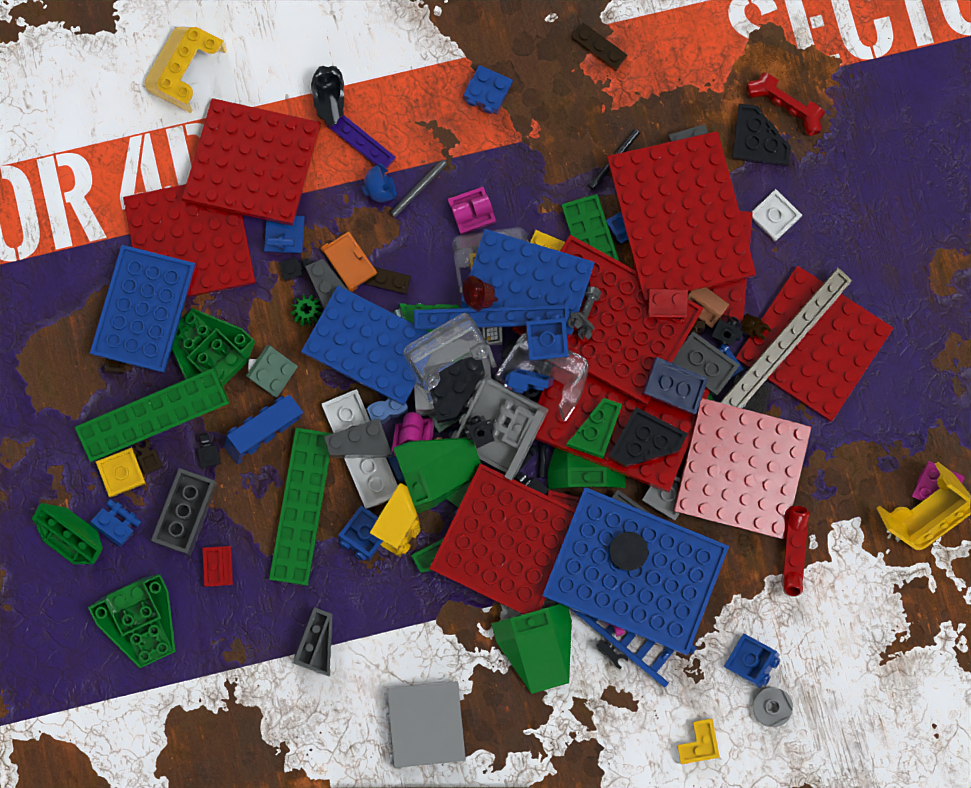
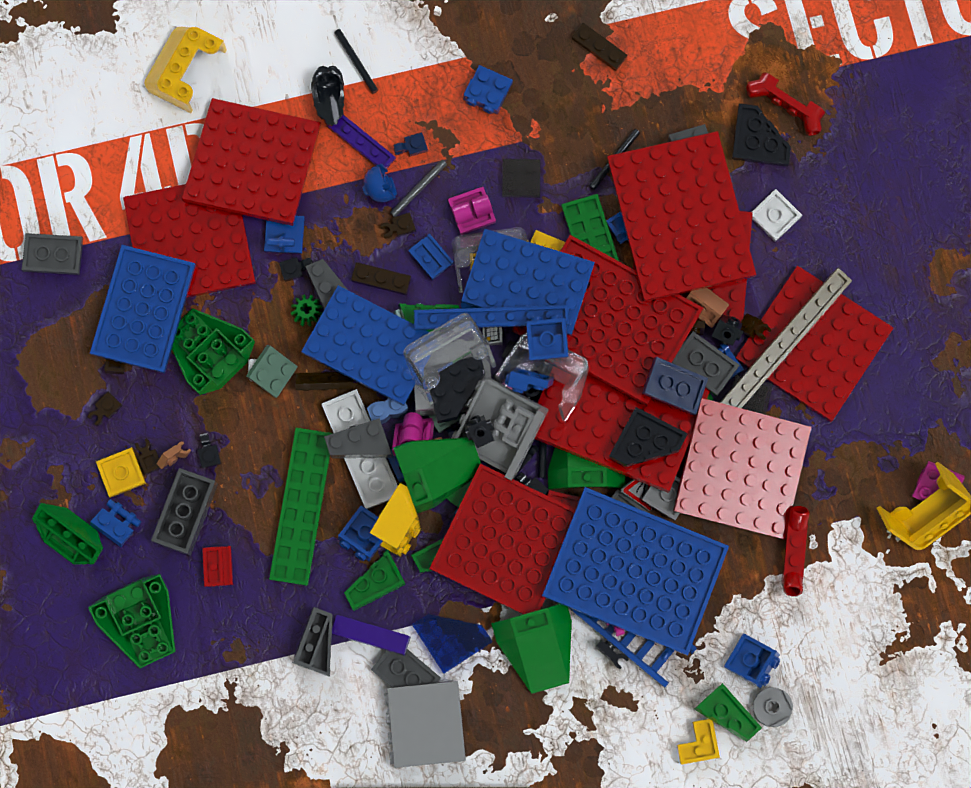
(52, 254): none -> dark grey plate
(107, 406): none -> dark brown plate
(152, 414): green plate -> none
(170, 456): none -> nougat plate
(262, 428): blue wedge -> none
(323, 381): none -> dark brown plate
(344, 257): orange door -> none
(356, 61): none -> black bar
(370, 635): none -> dark purple tile
(375, 583): none -> green wing
(401, 224): none -> dark brown plate
(404, 670): none -> dark grey plate
(413, 145): none -> dark blue plate
(431, 256): none -> blue plate
(451, 639): none -> clear blue plate
(478, 294): clear red piece -> none
(521, 178): none -> clear smoke plate
(581, 319): dark grey bar -> none
(597, 429): green wing -> none
(628, 551): black tile -> none
(636, 491): none -> piece
(667, 302): red plate -> none
(729, 713): none -> green wing

